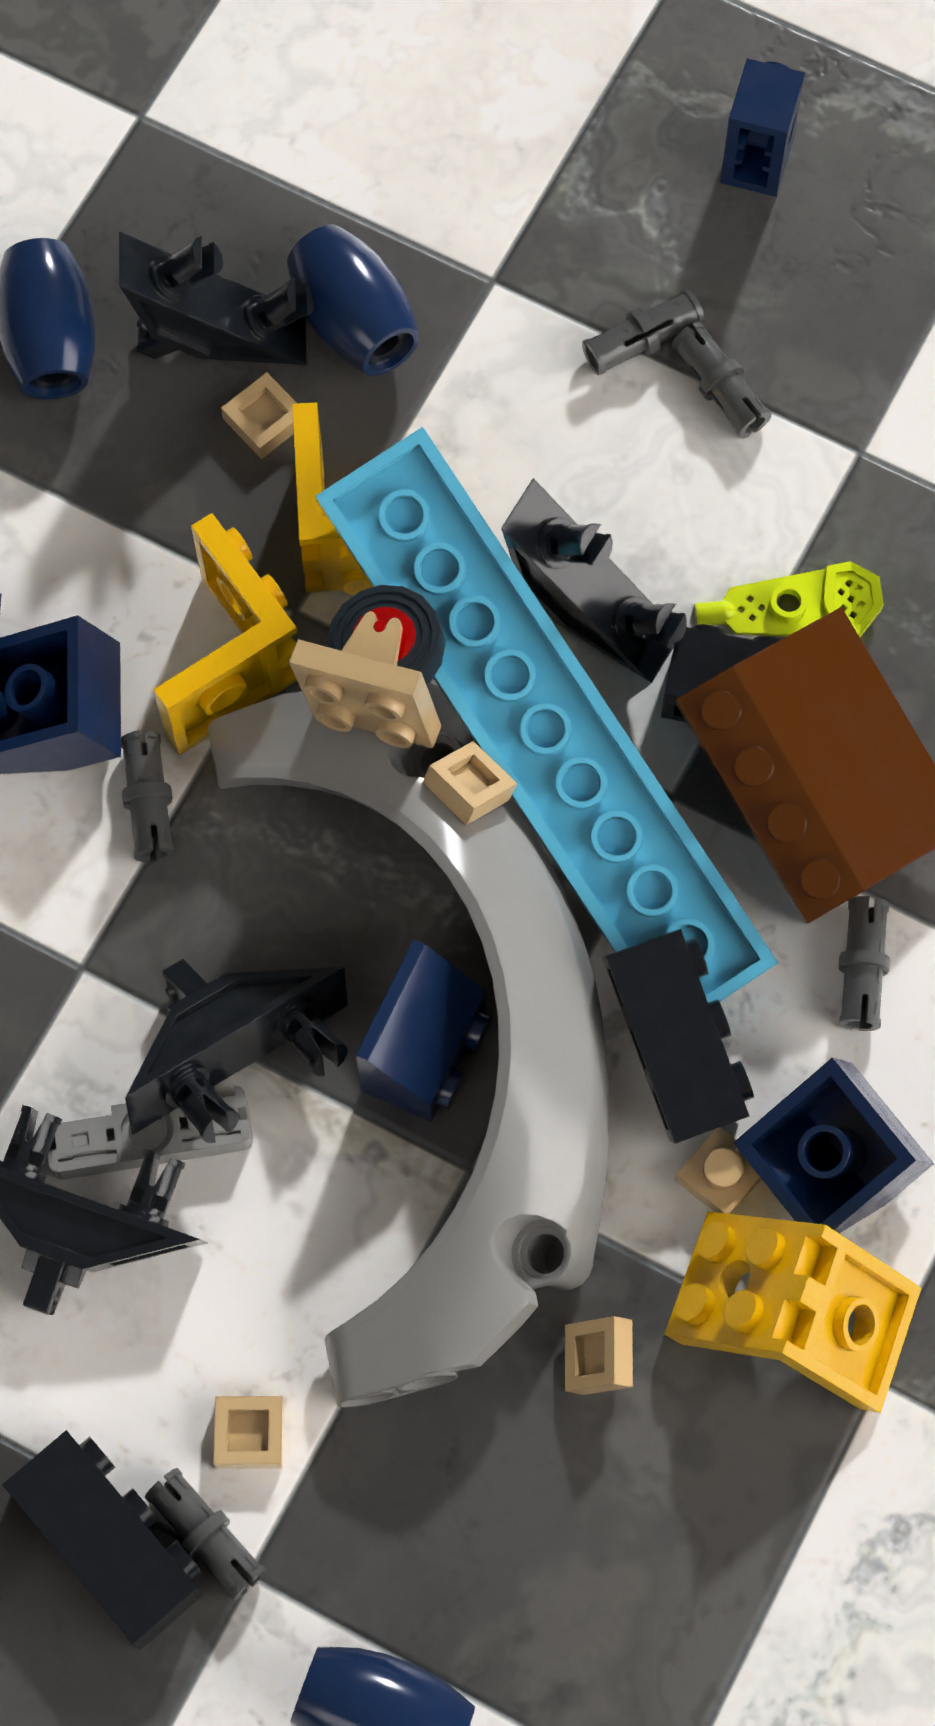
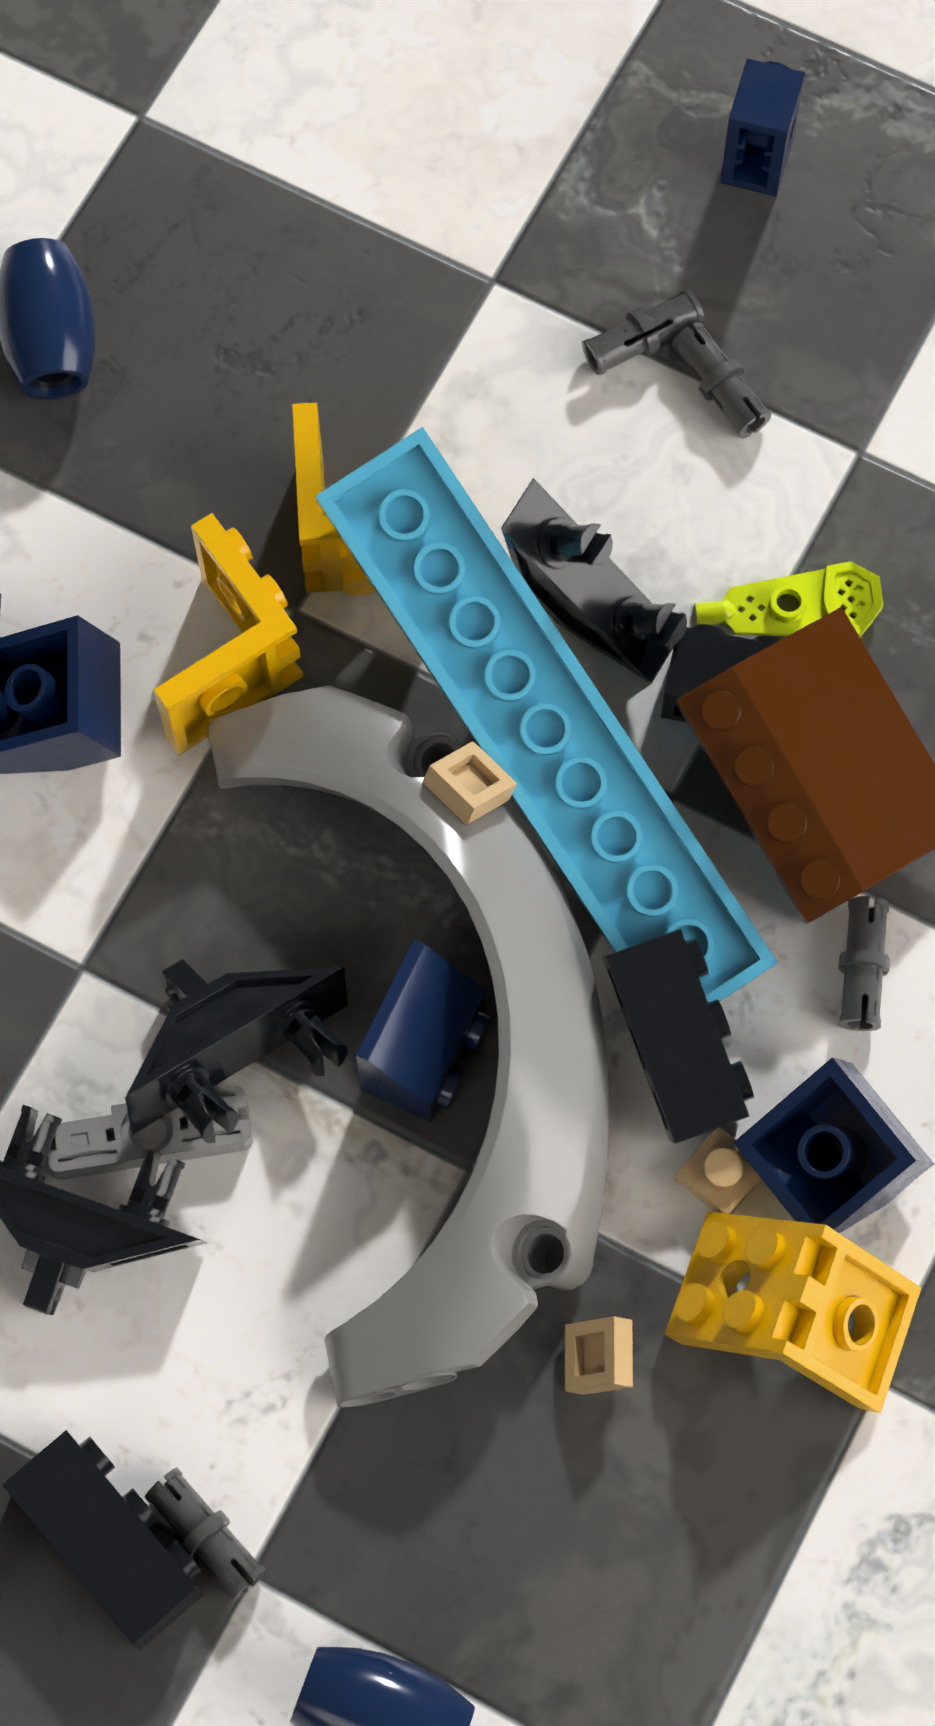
(147, 796): dark grey pin -> none
(206, 315): black connector -> none
(248, 1432): tan tile -> none
(261, 415): tan tile -> none
(356, 298): dark blue piece -> none
(376, 667): tan plate -> none

